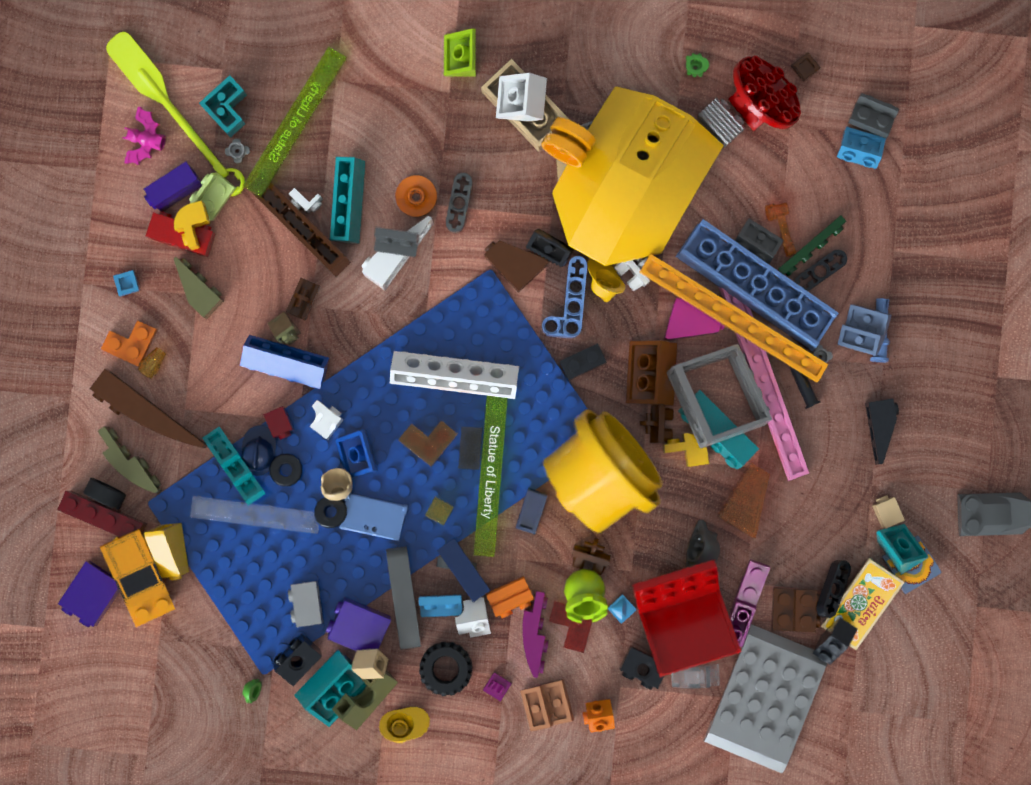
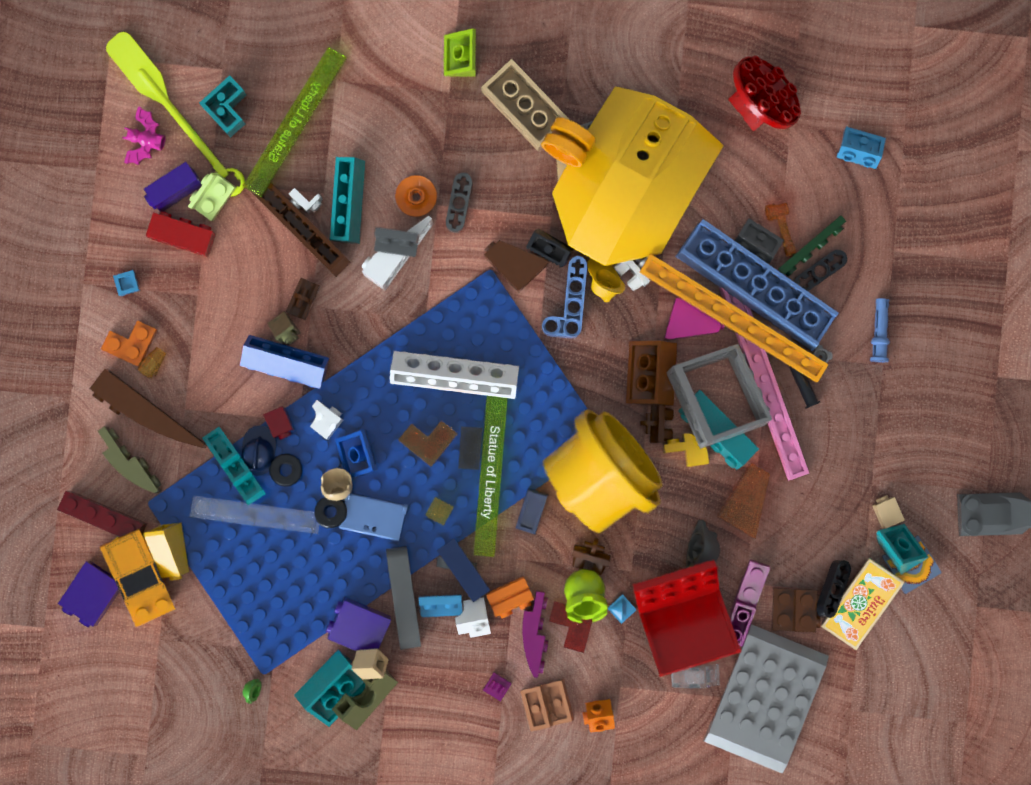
(104, 493): black tyre -> none
(188, 219): yellow brick -> none
(198, 294): olive slope -> none
(243, 150): light grey plate -> none
(294, 670): black brick -> none
(306, 604): light grey brick -> none
(404, 724): yellow piece -> none
(445, 687): black tyre -> none
(521, 97): white slope -> none
(583, 362): black brick -> none
(630, 664): black brick -> none
(696, 61): bright green animal -> none
(721, 121): light grey brick -> none
(805, 66): reddish brown tile -> none
(835, 641): black brick -> none
(864, 329): sand blue slope -> none
(873, 115): dark grey bracket -> none
(881, 423): black slope -> none

